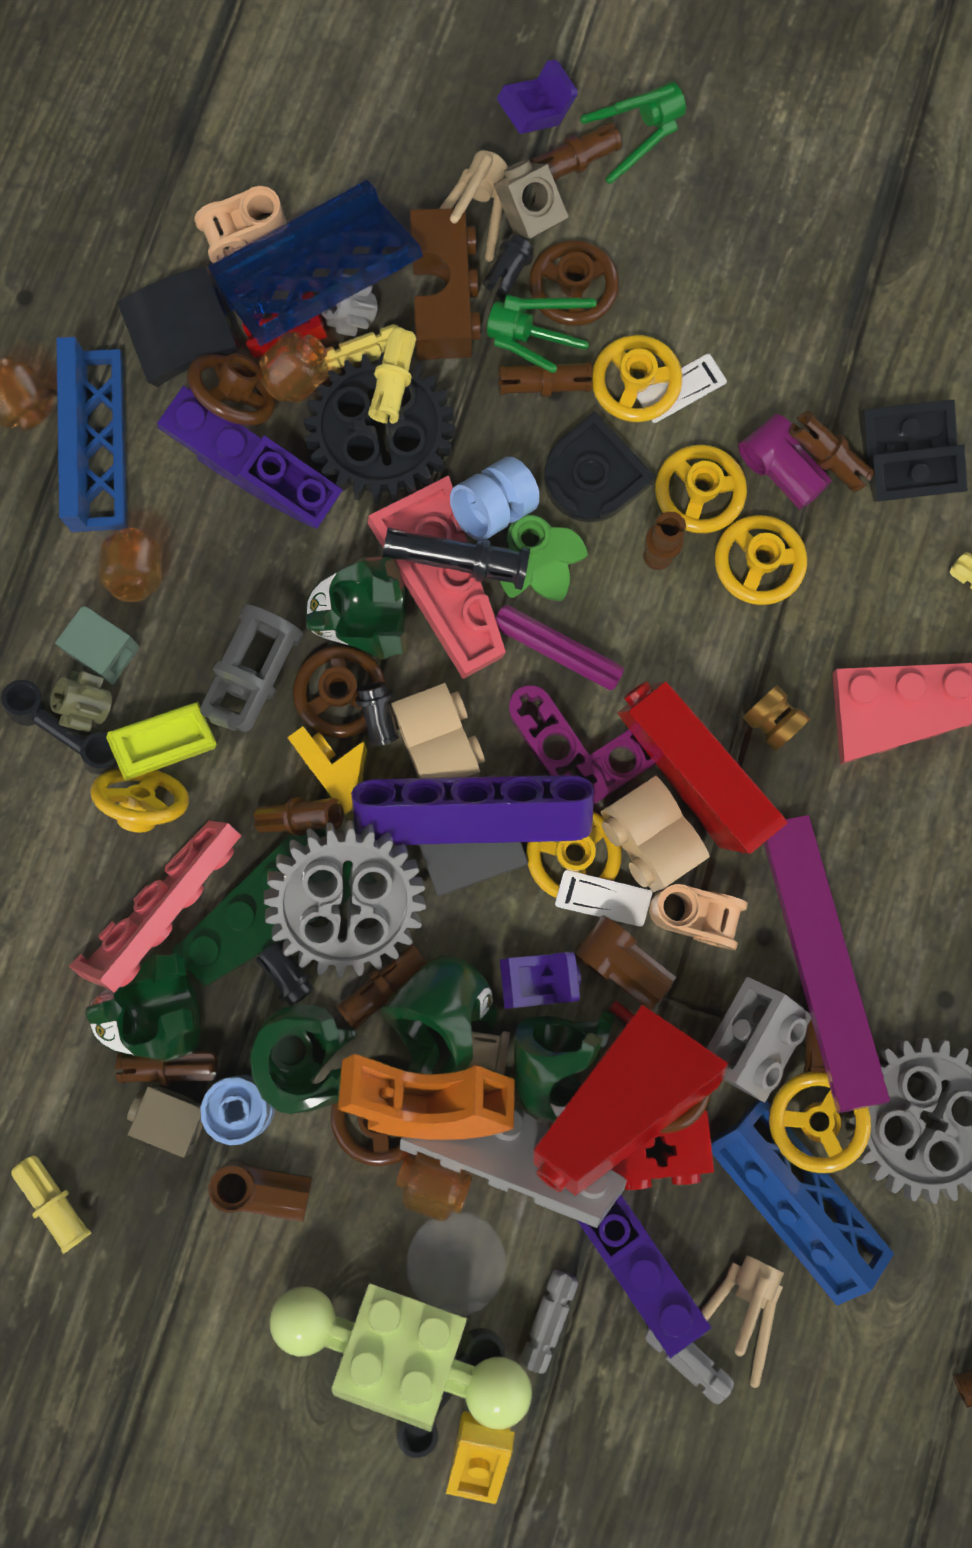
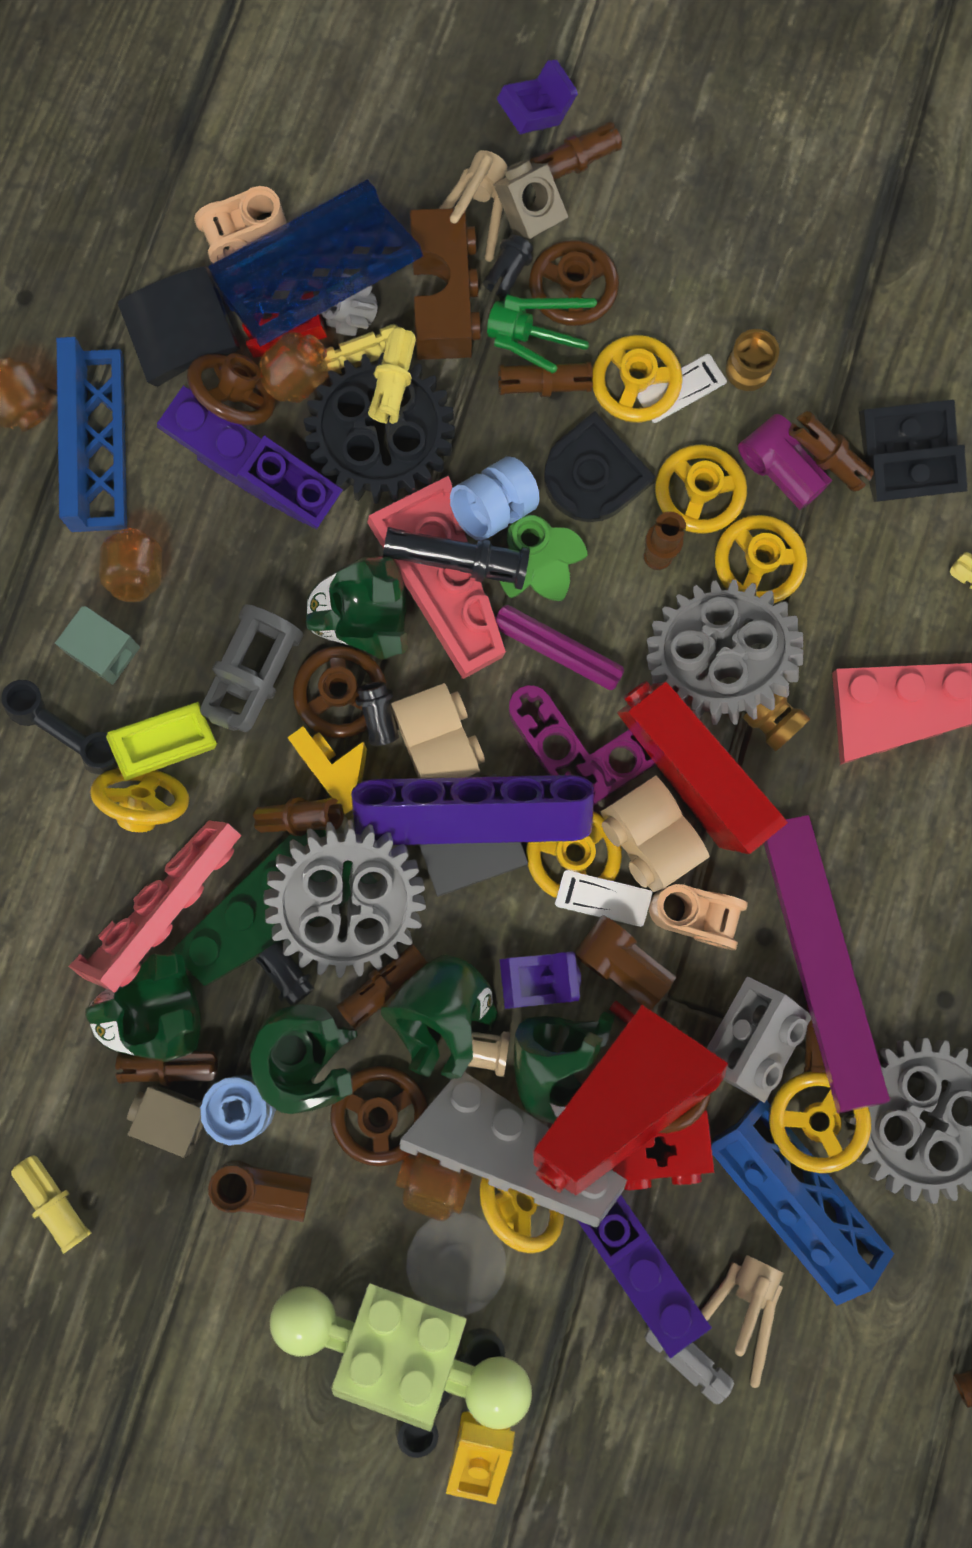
(81, 700): olive gear -> none
(427, 1105): orange arch -> none
(510, 1219): none -> yellow piece
(549, 1321): light grey axle -> none
(657, 107): green plant -> none
(758, 670): none -> light grey gear
(759, 352): none -> pearl gold wheel

